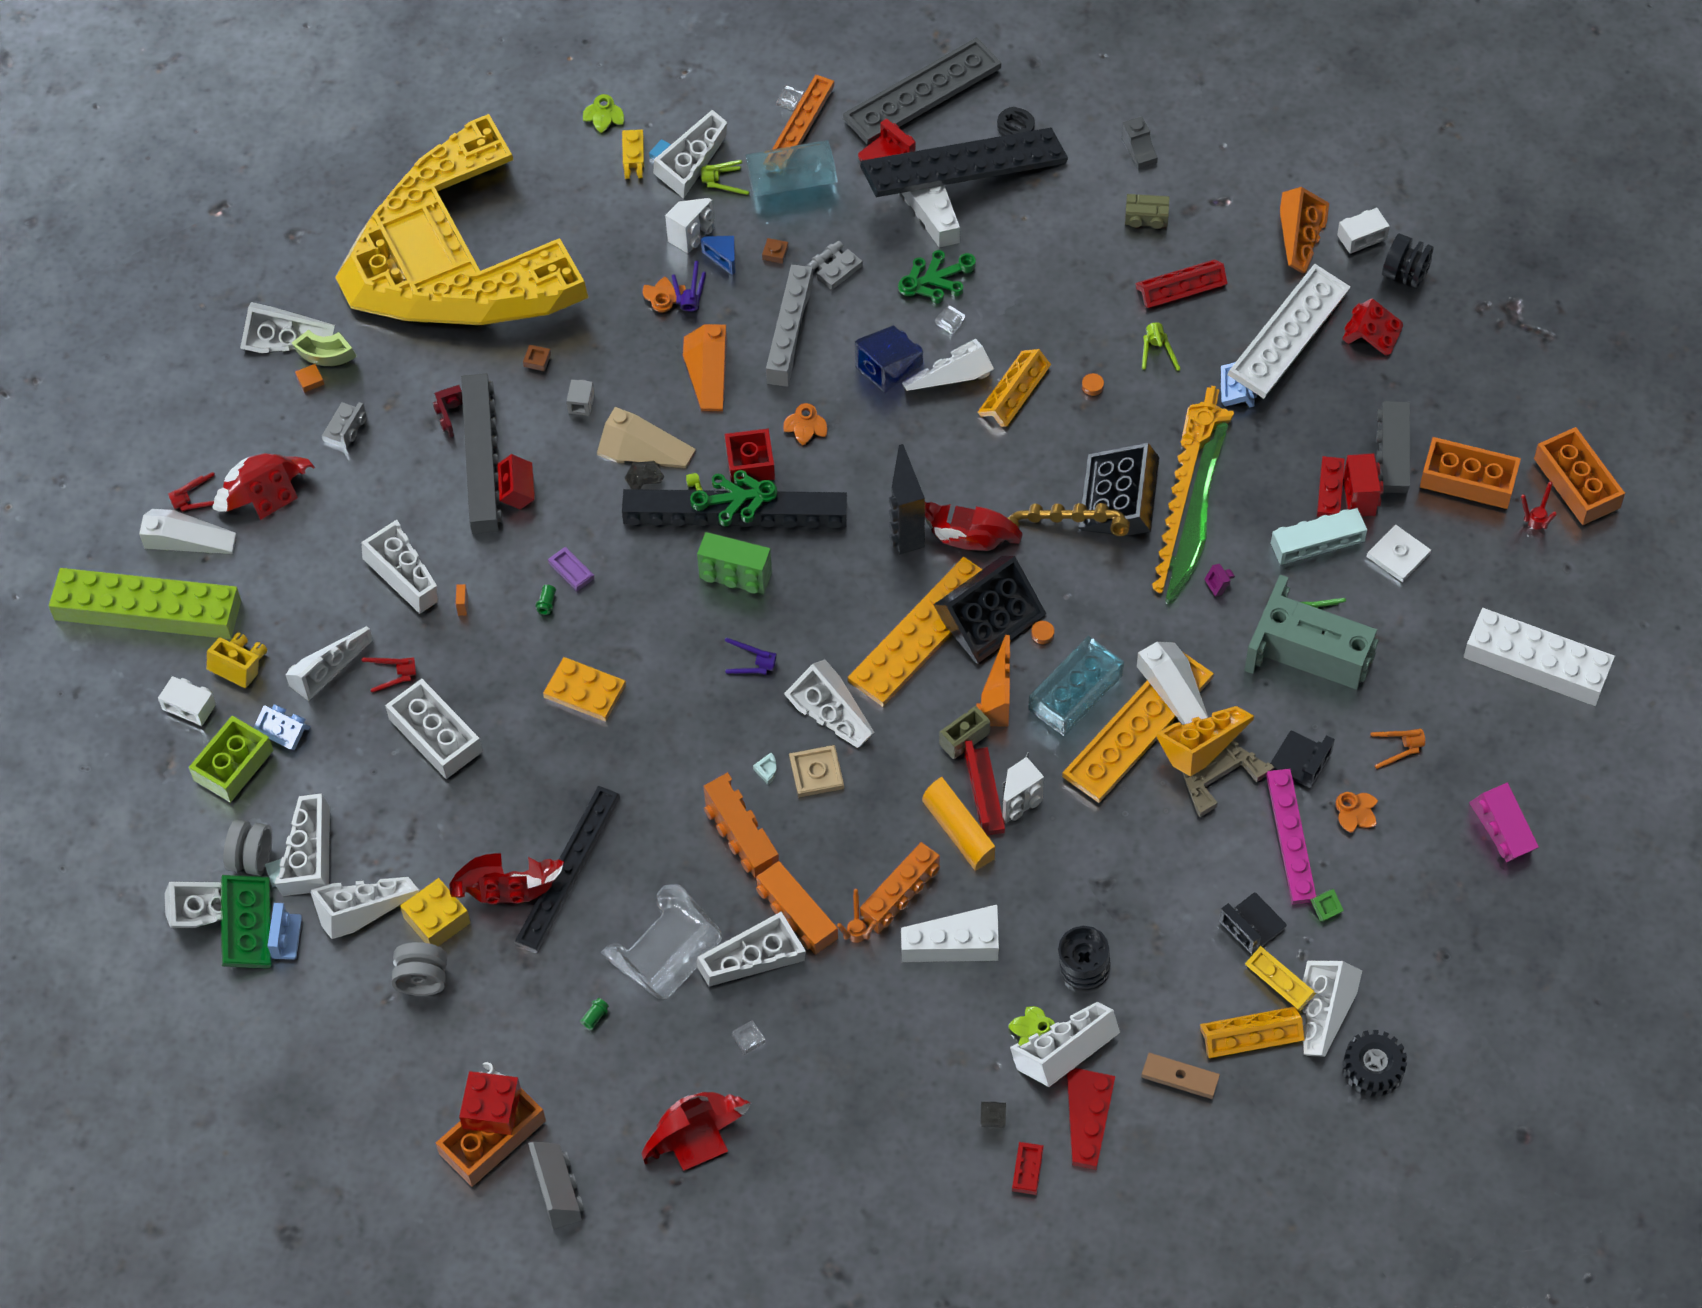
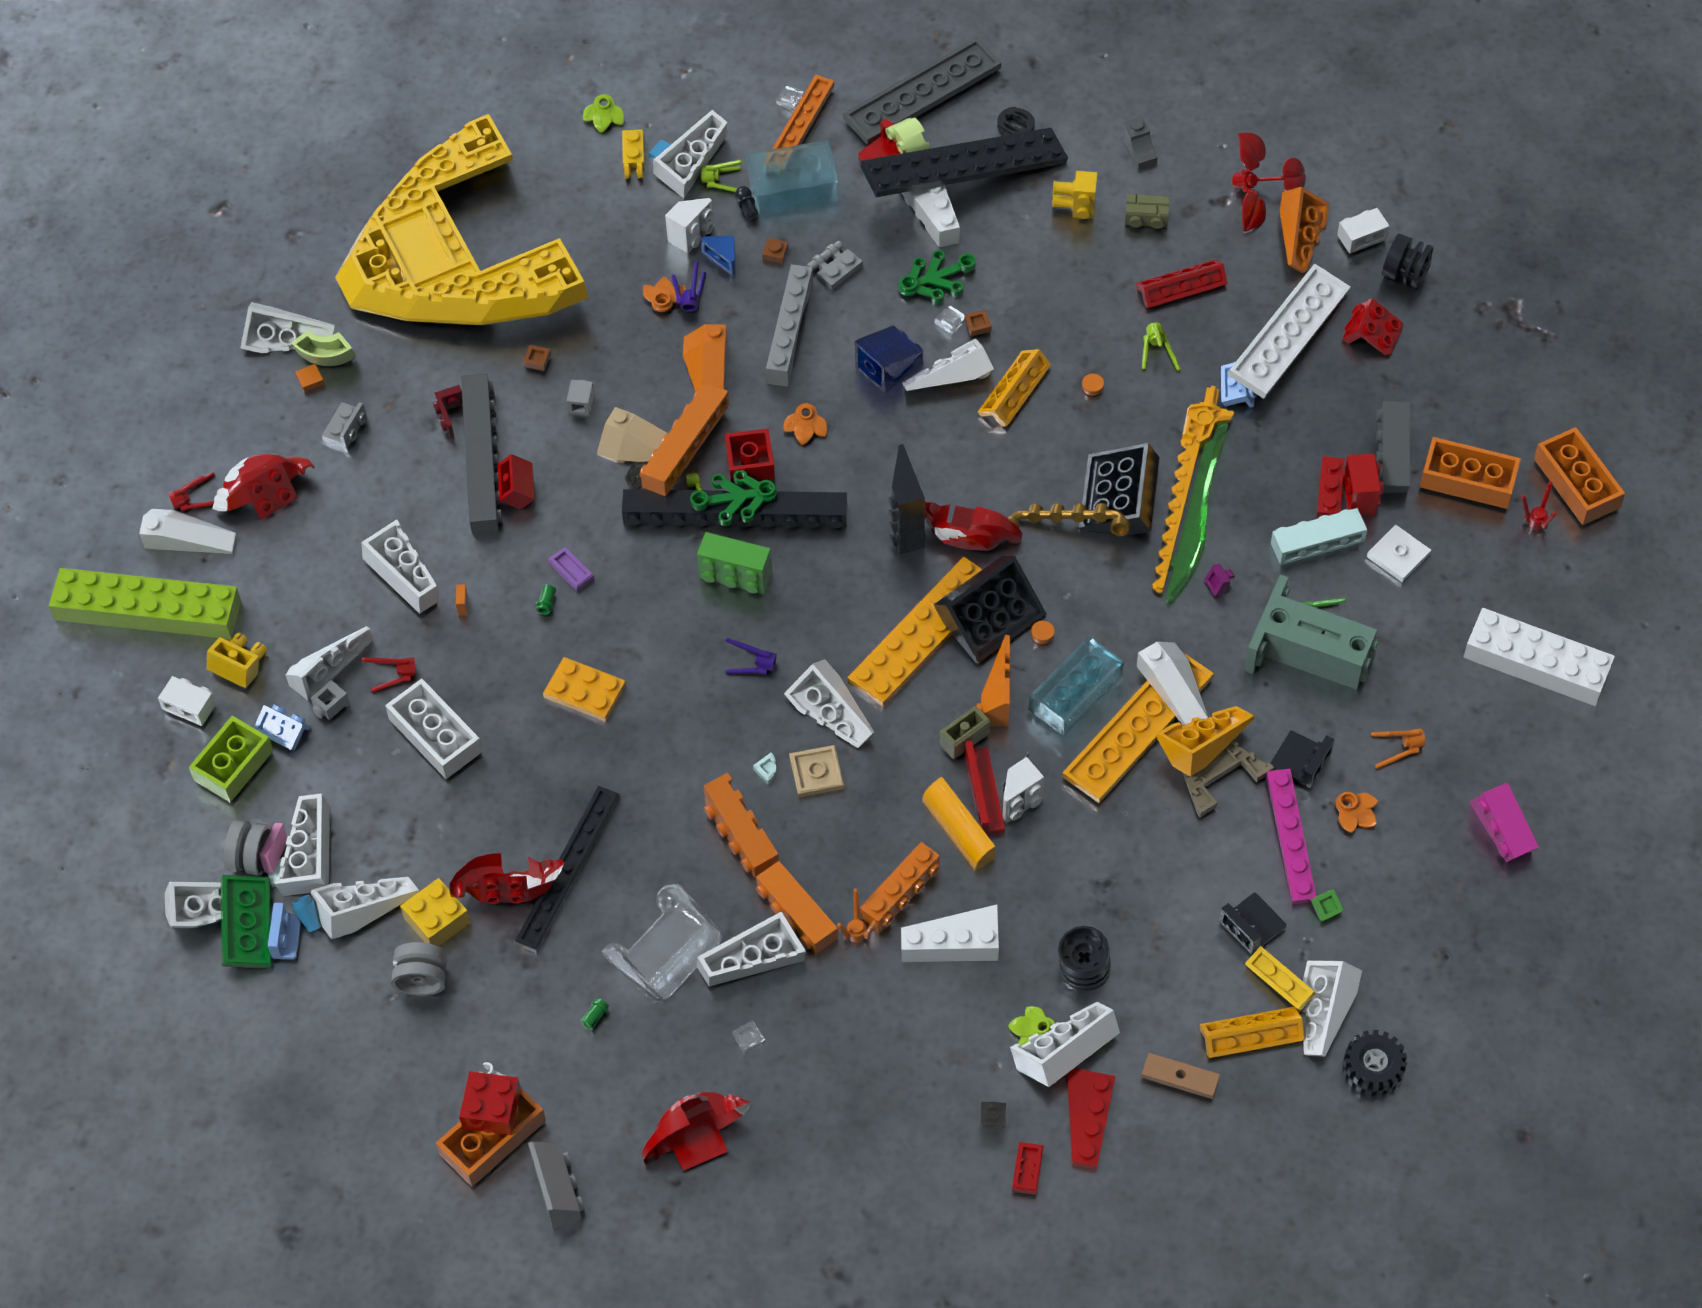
(273, 848): none -> bright pink tile
(306, 911): none -> dark azure cone
(329, 700): none -> light grey brick
(684, 439): none -> orange brick
(746, 202): none -> black axle
(908, 135): none -> yellowish green cylinder
(977, 323): none -> dark orange plate
(1083, 194): none -> yellow brick
(1251, 153): none -> red plant

